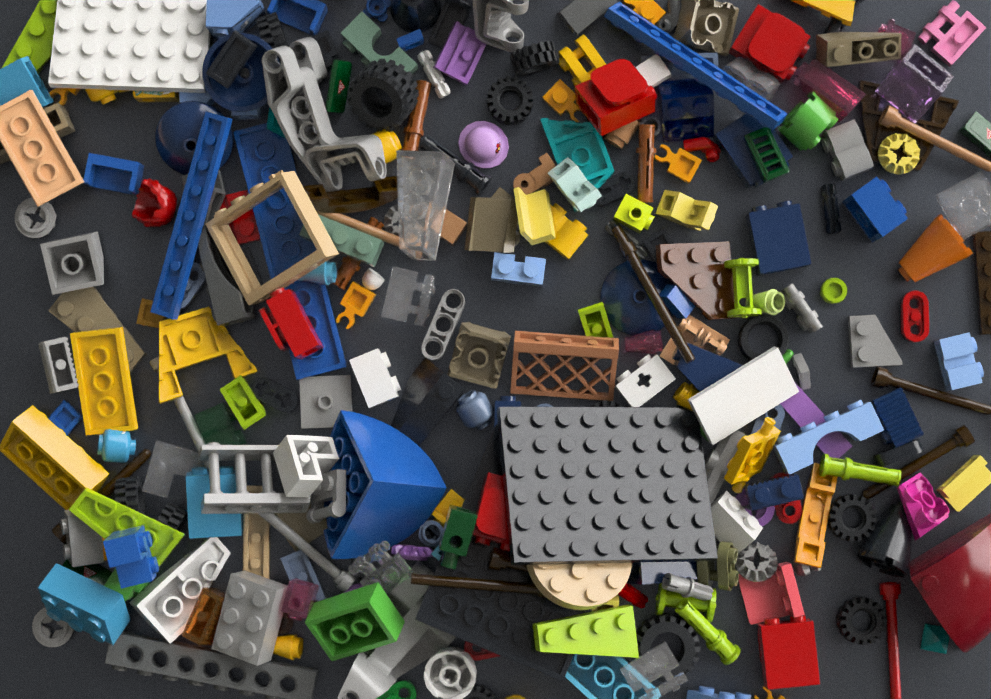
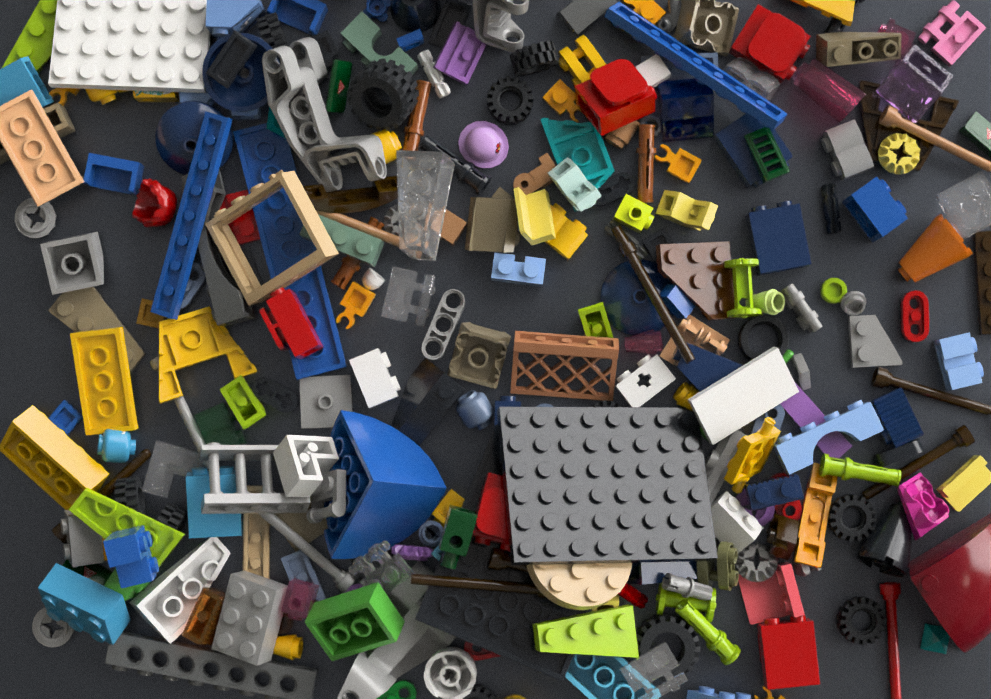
(58, 365): light grey brick -> none
(323, 274): medium azure cone -> none
(705, 145): red arm -> none
(782, 536): none -> dark brown brick
(807, 122): bright green brick -> none
(853, 303): none -> light grey plate

